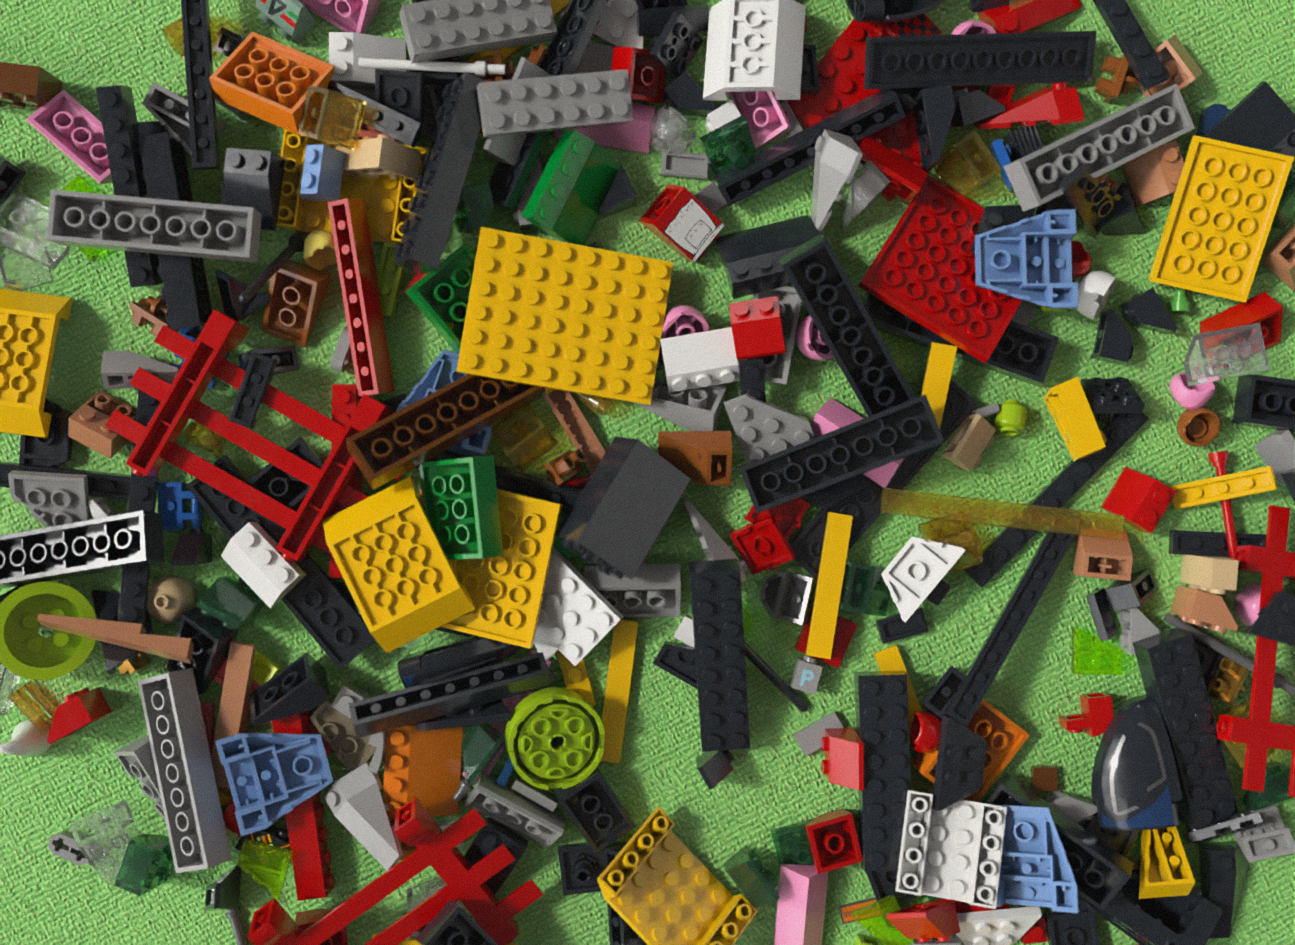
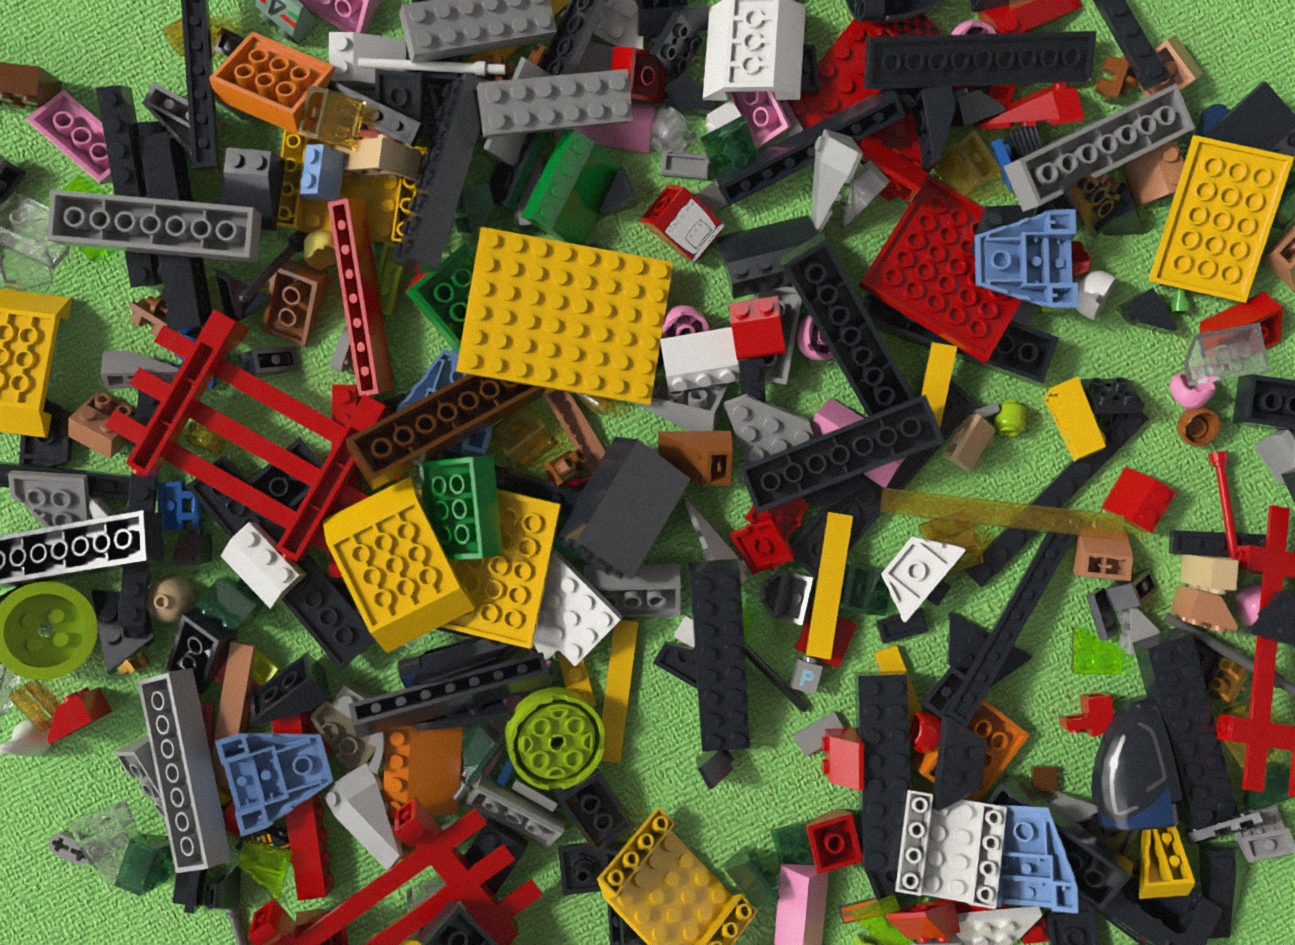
(122, 634): nougat slope -> none
(190, 889): none -> black panel
(253, 390): black tile -> none
(966, 641): none -> black wing
(1112, 340): black slope -> none
(1223, 487): yellow tile -> none

